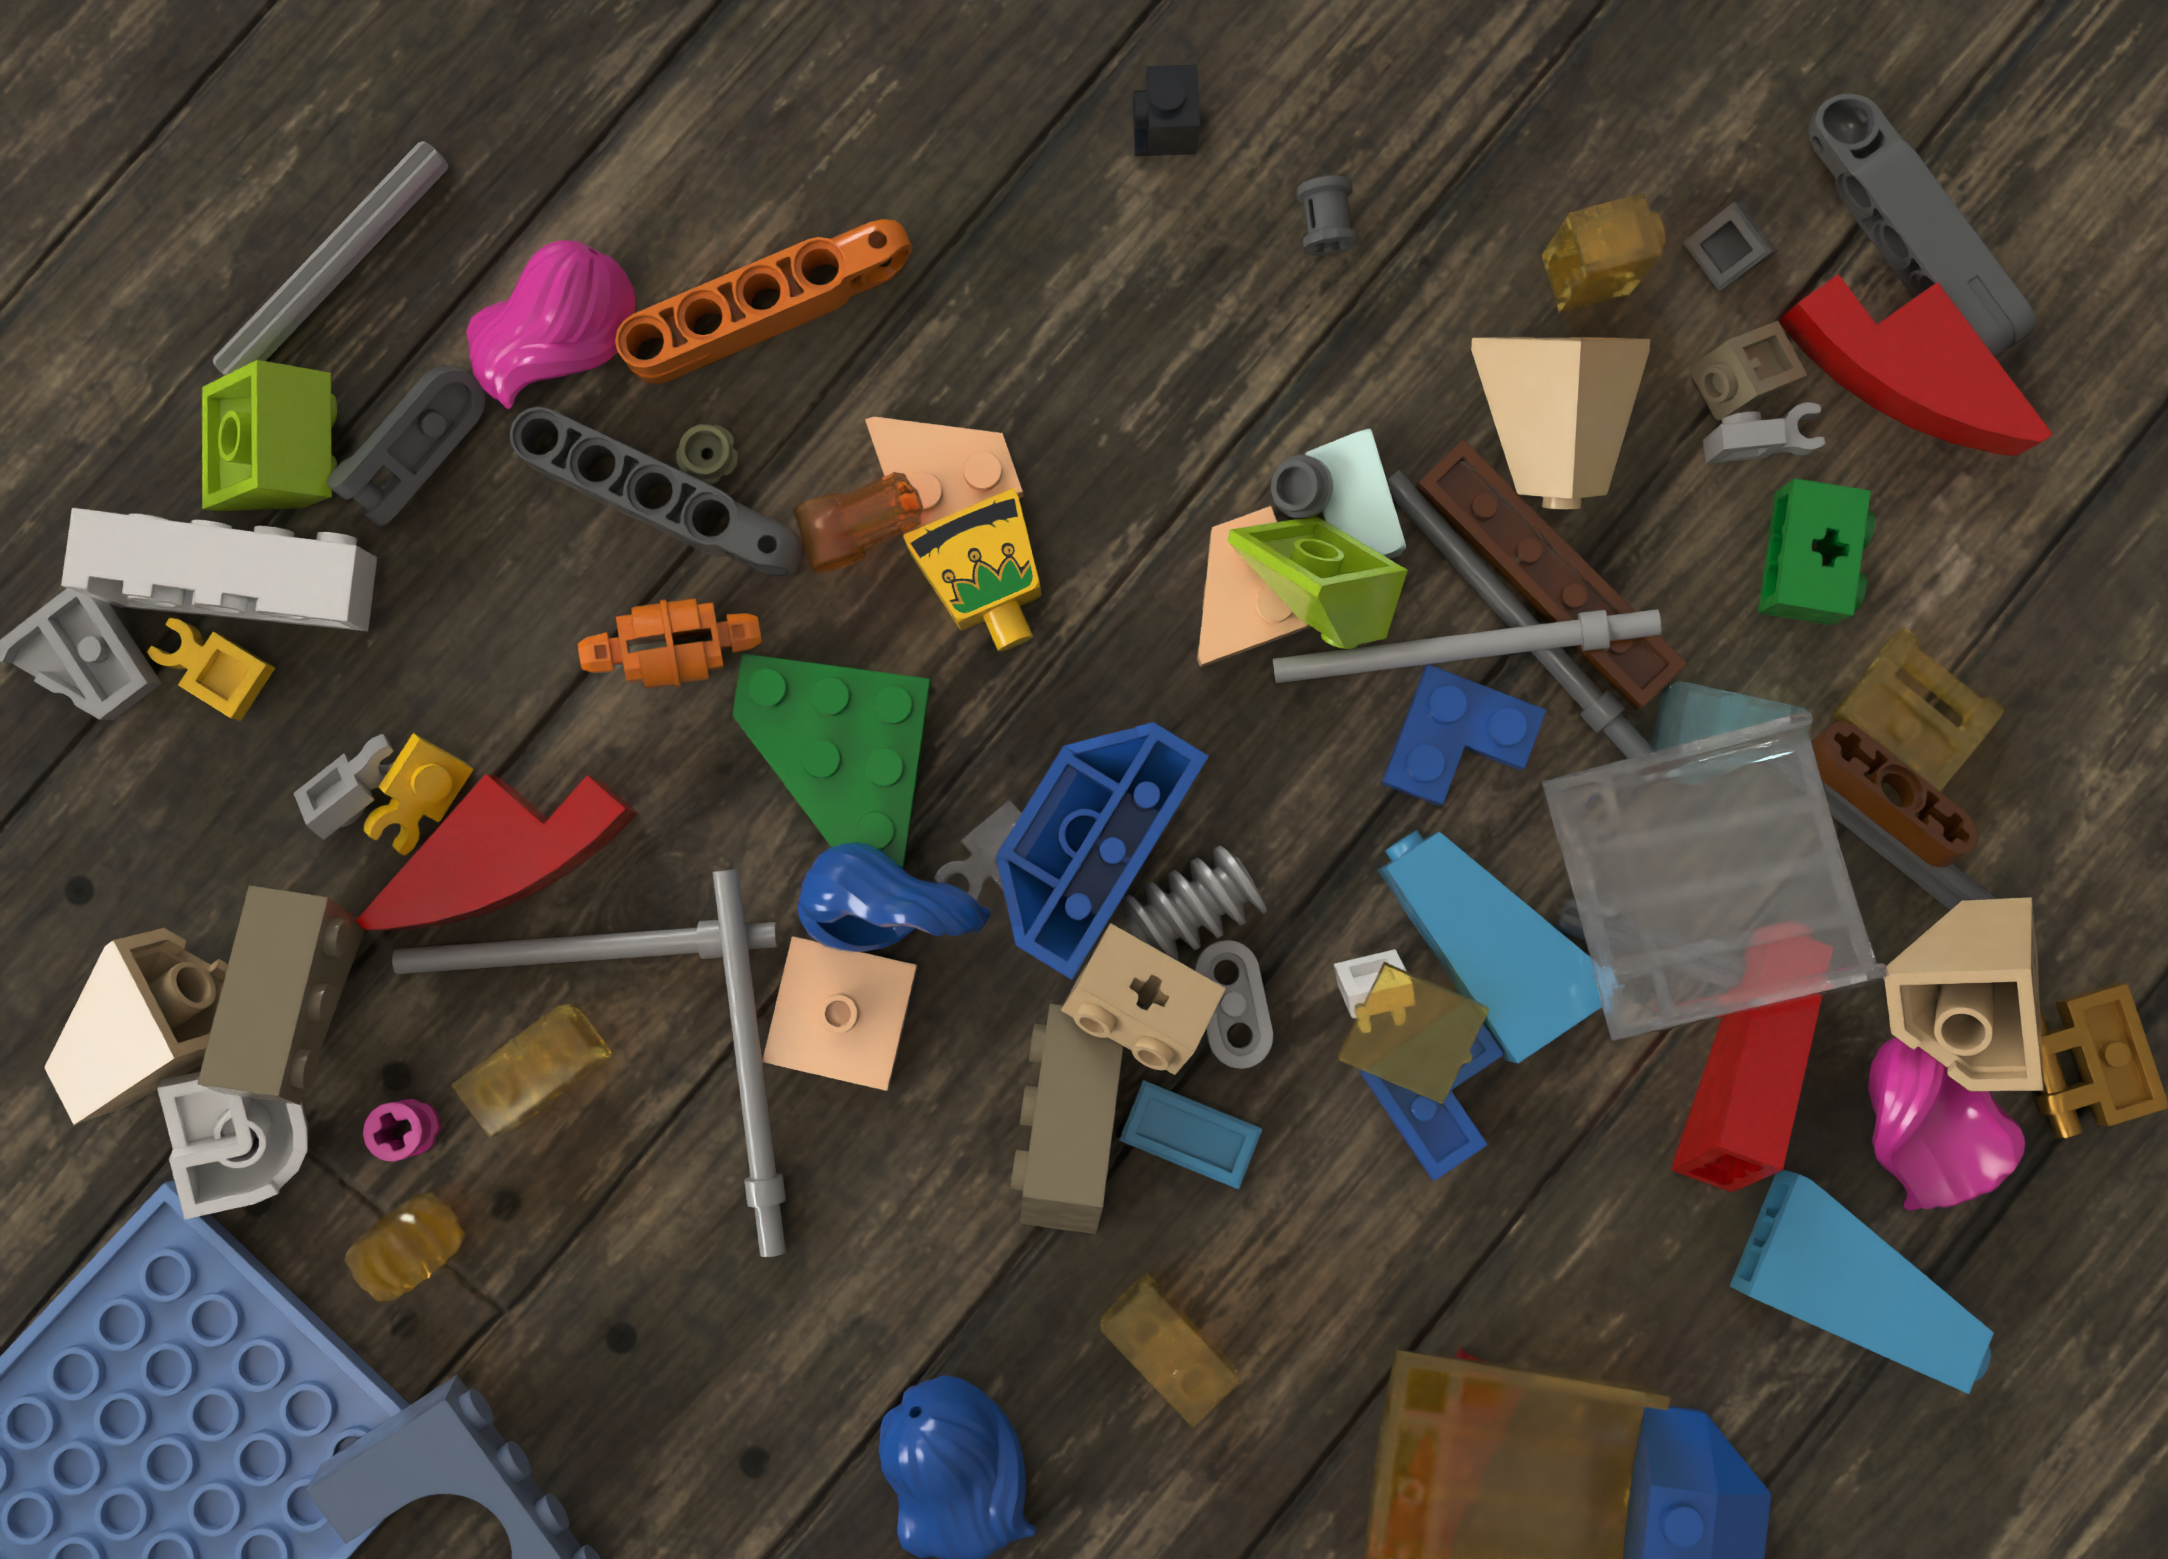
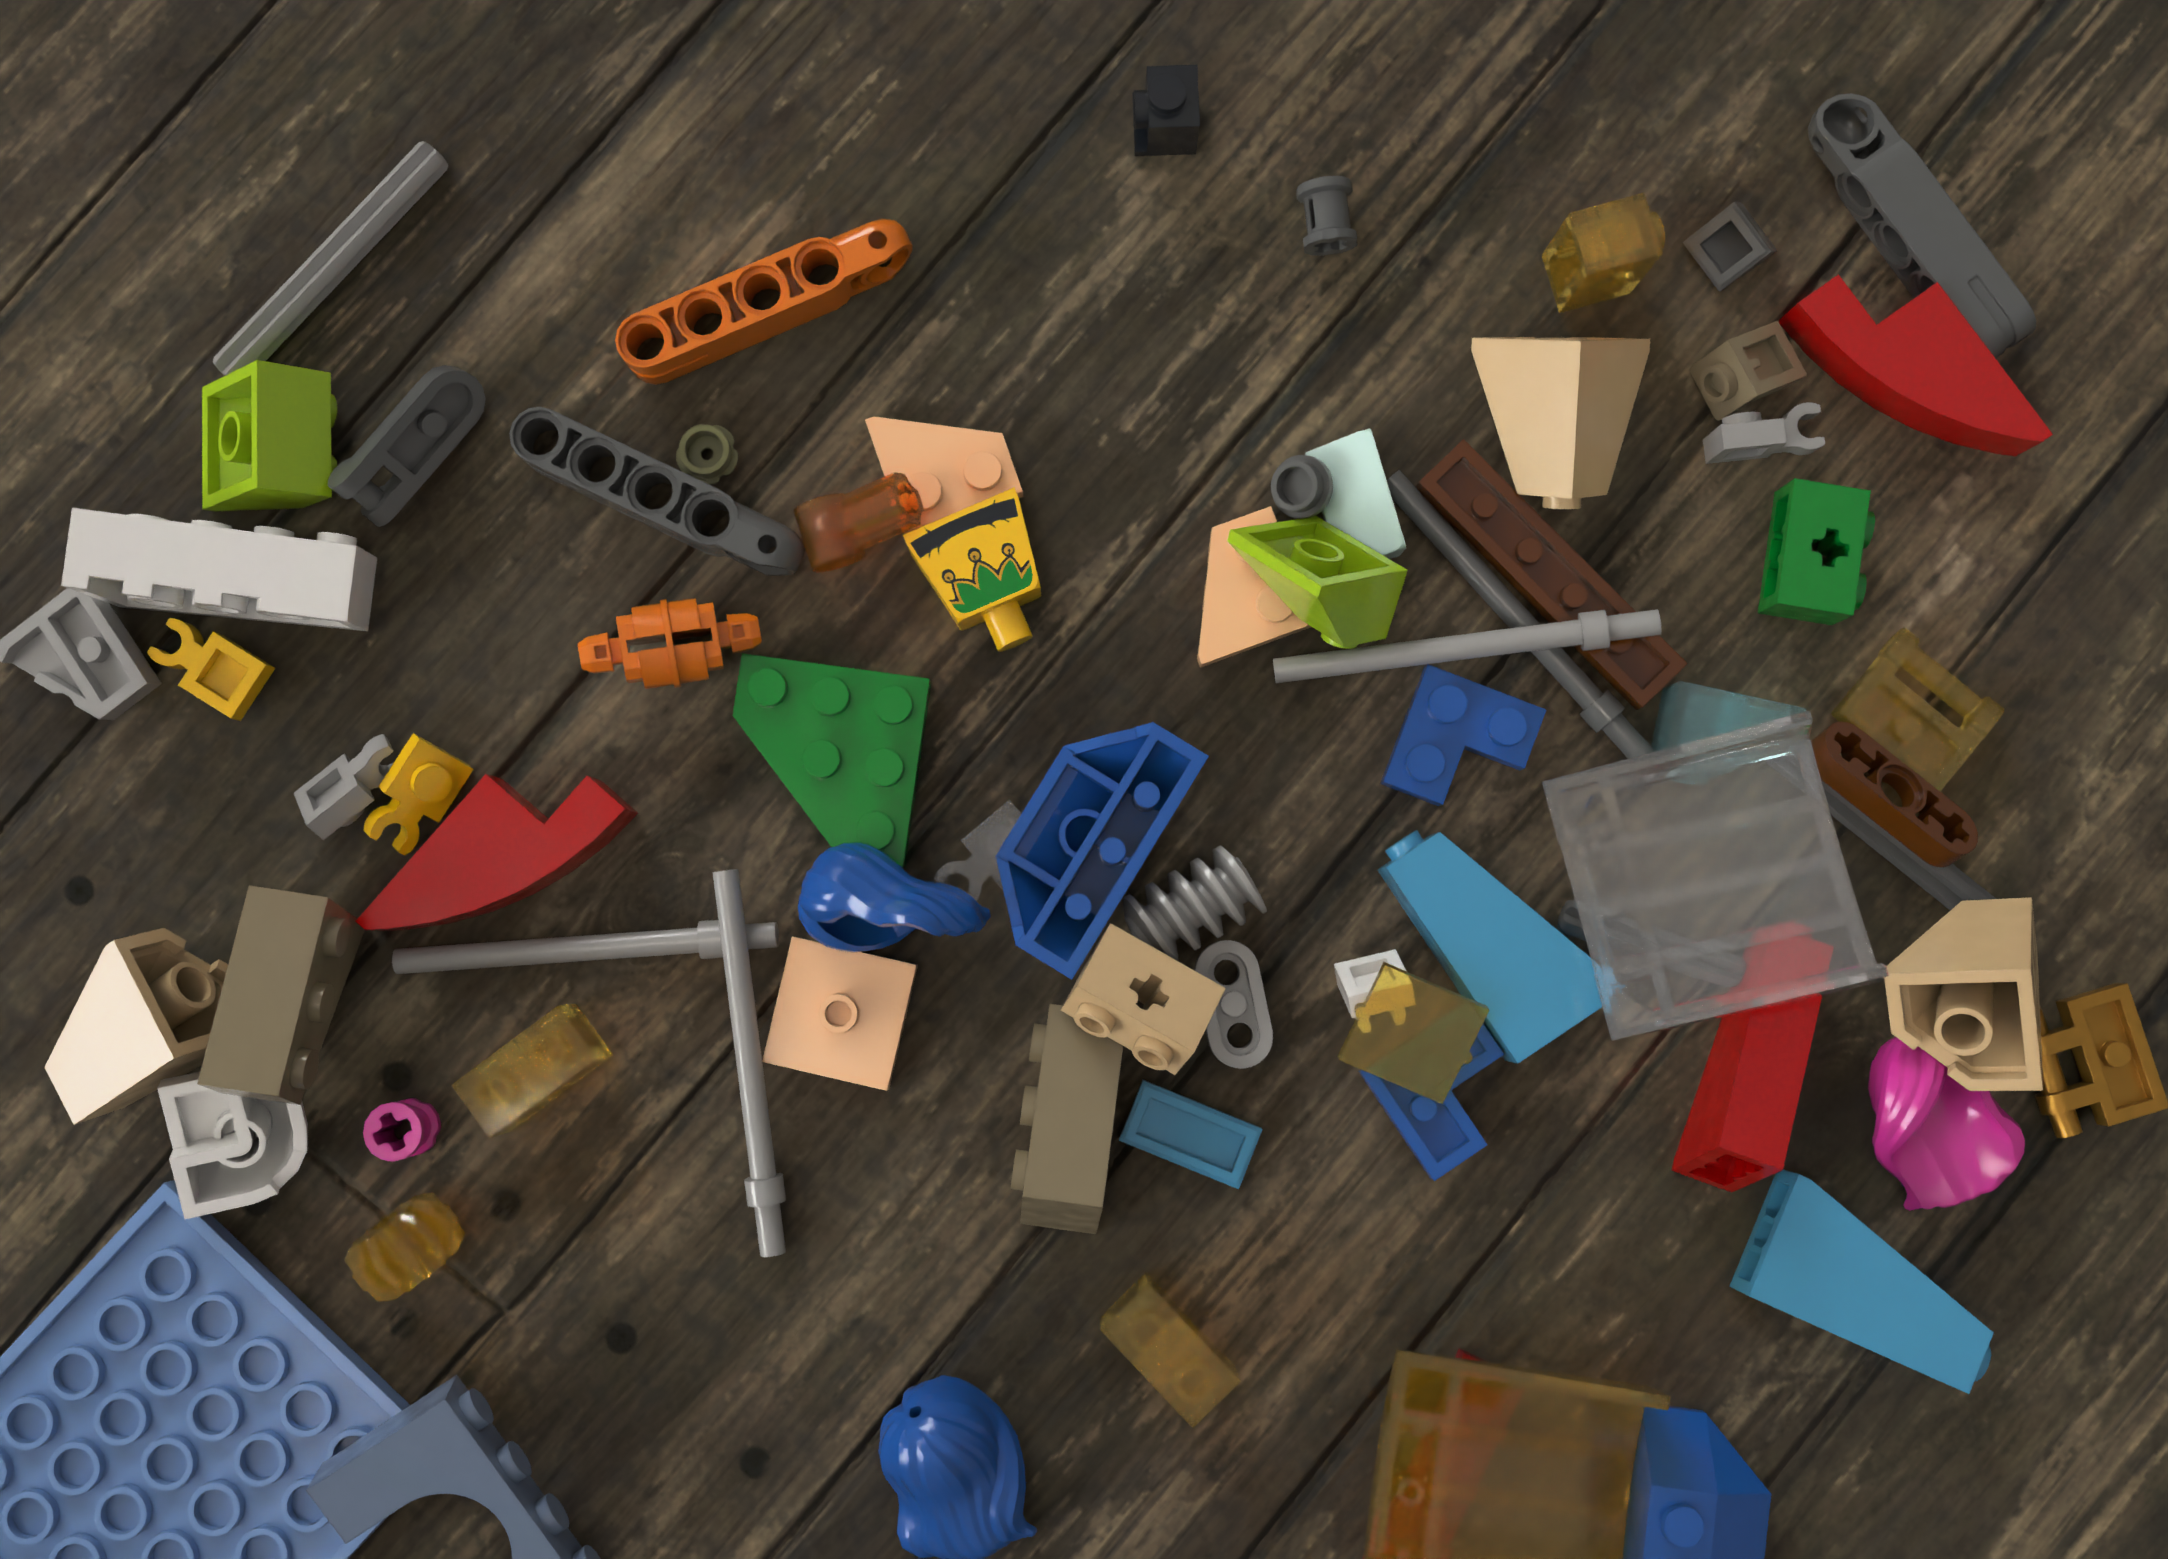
(553, 322): dark pink piece -> none

